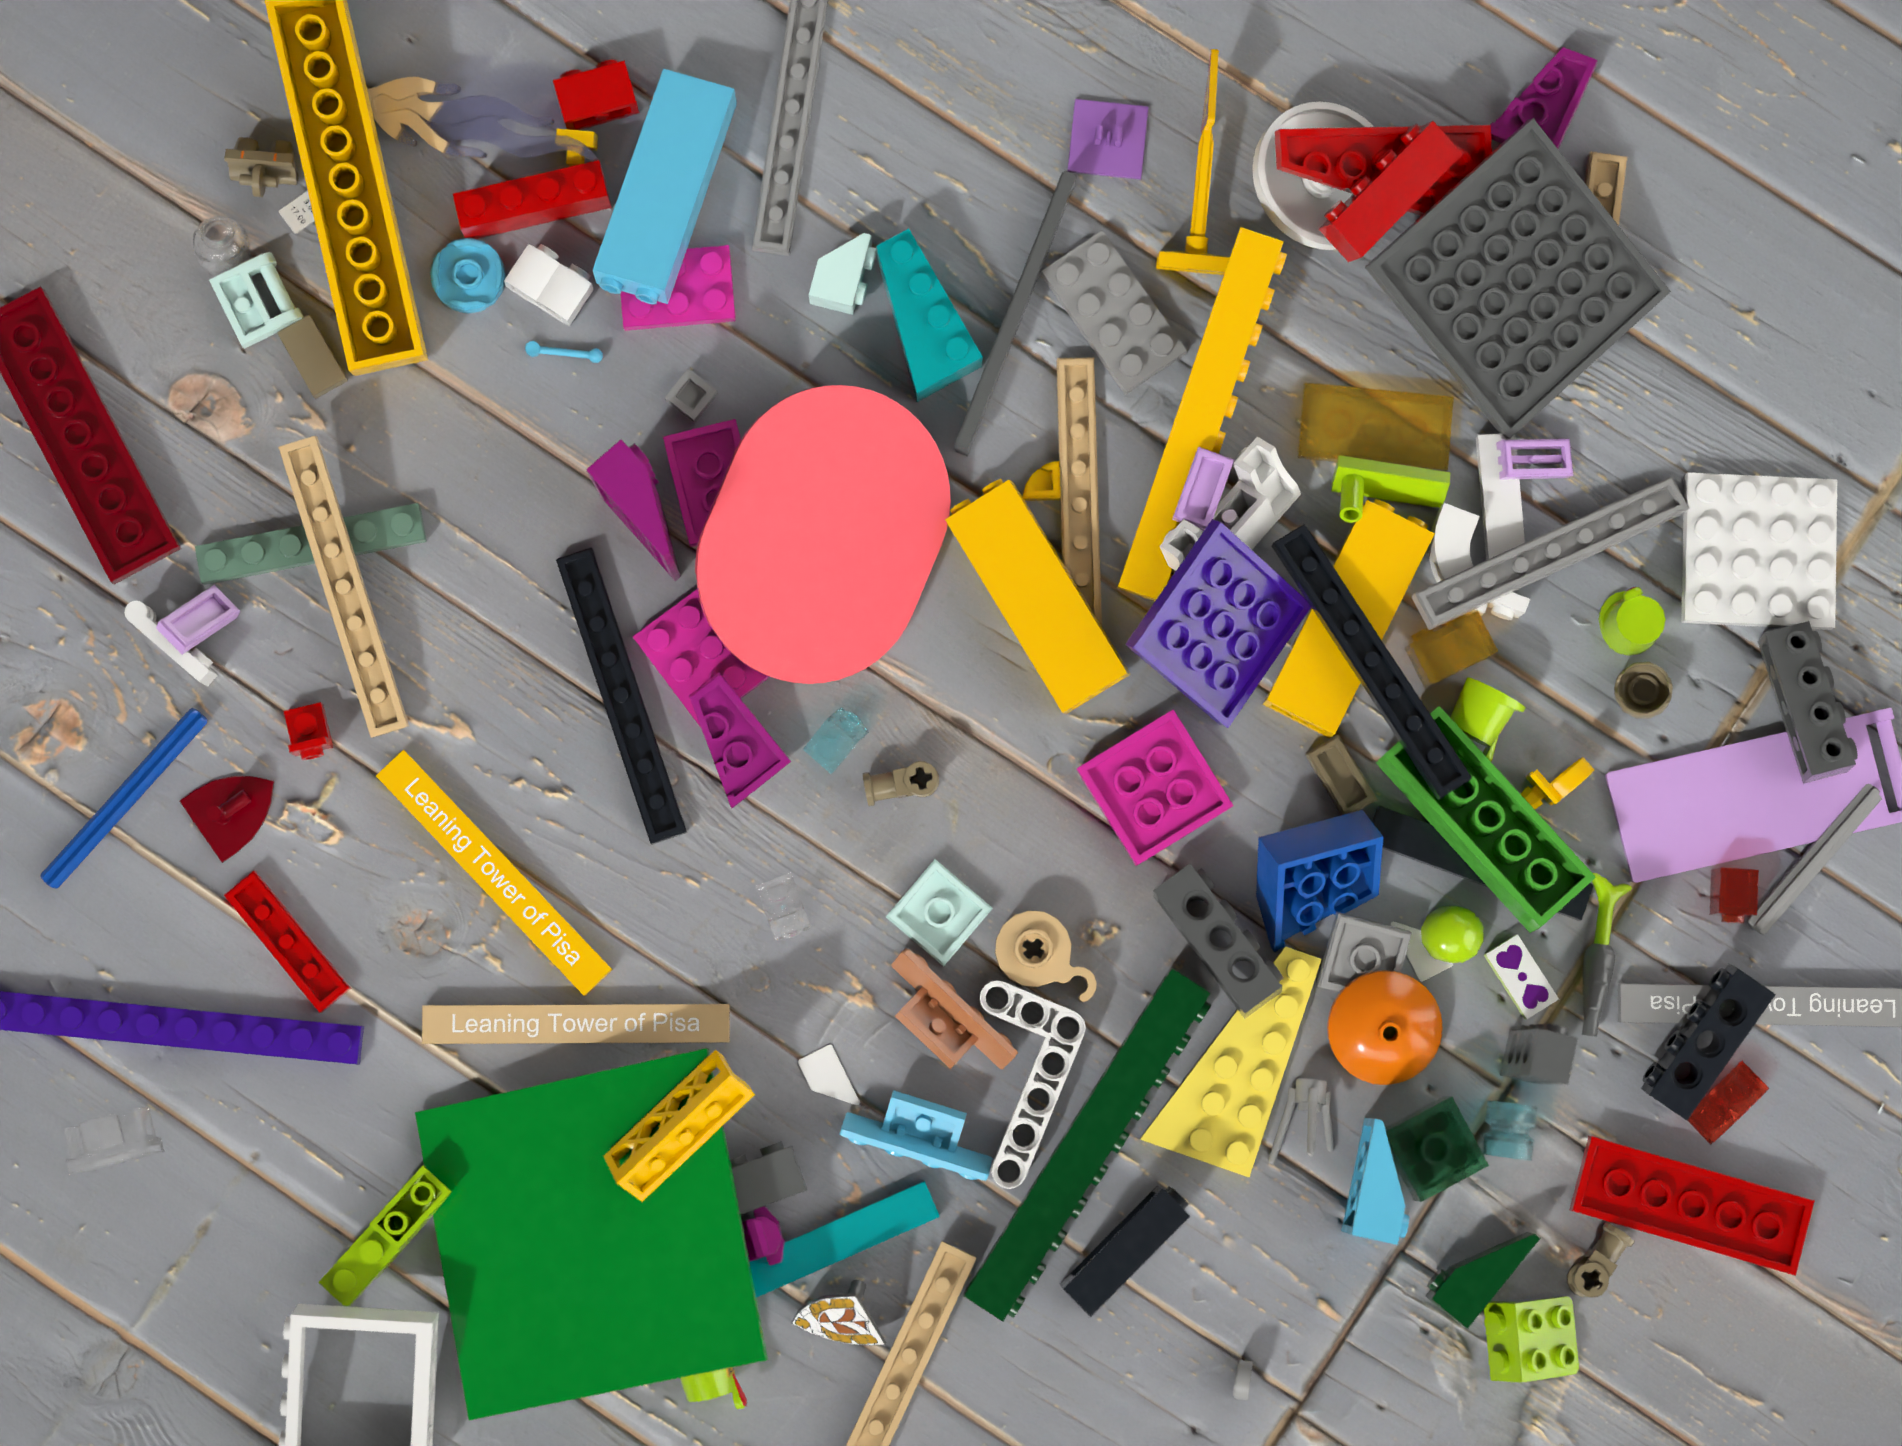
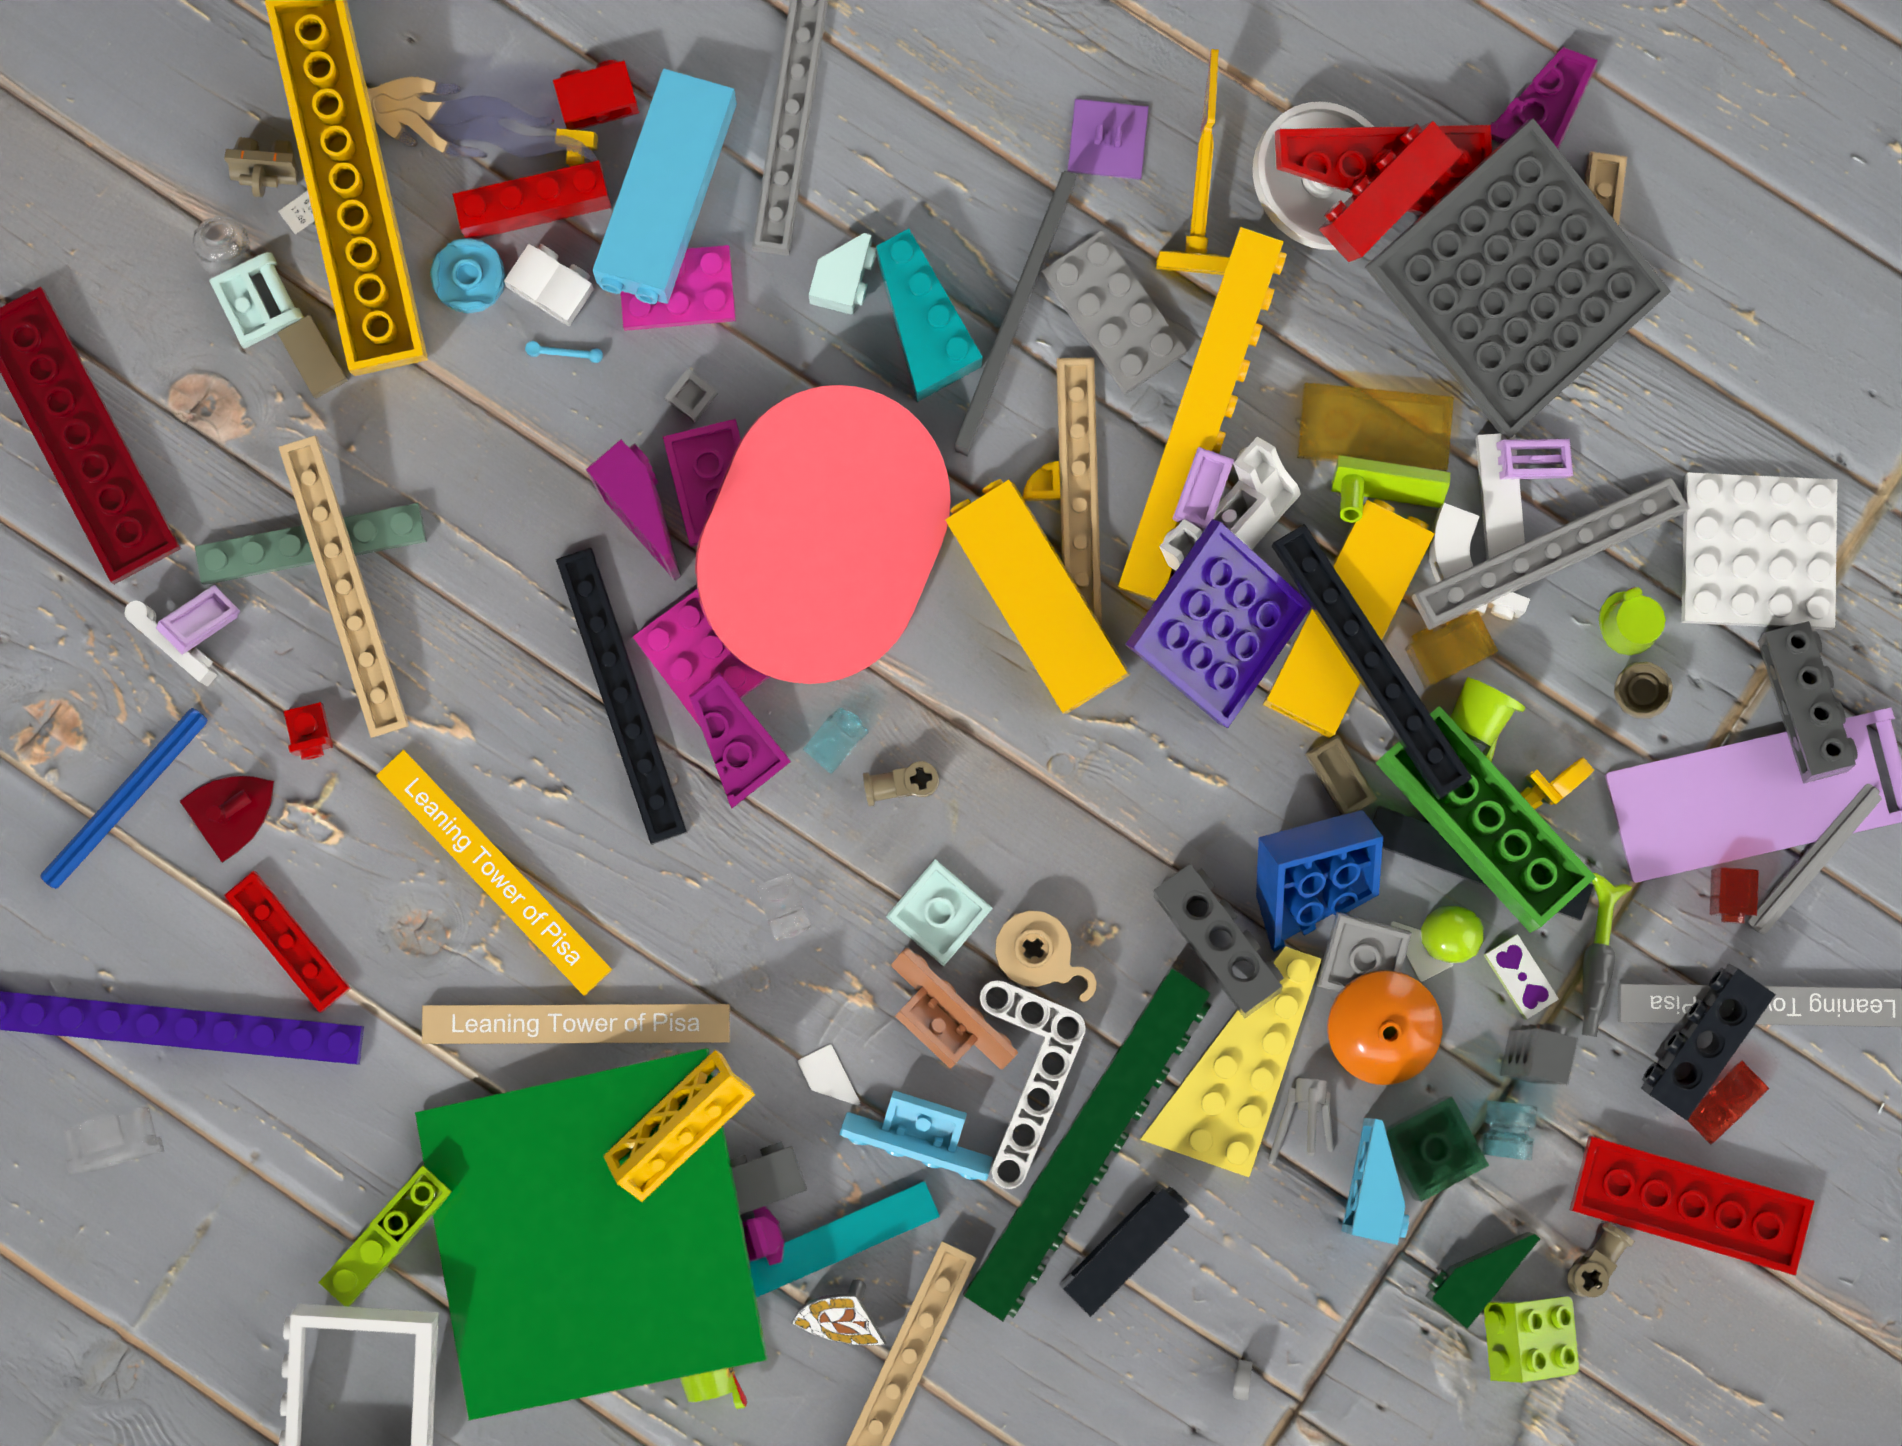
(1154, 787): dark pink plate -> none

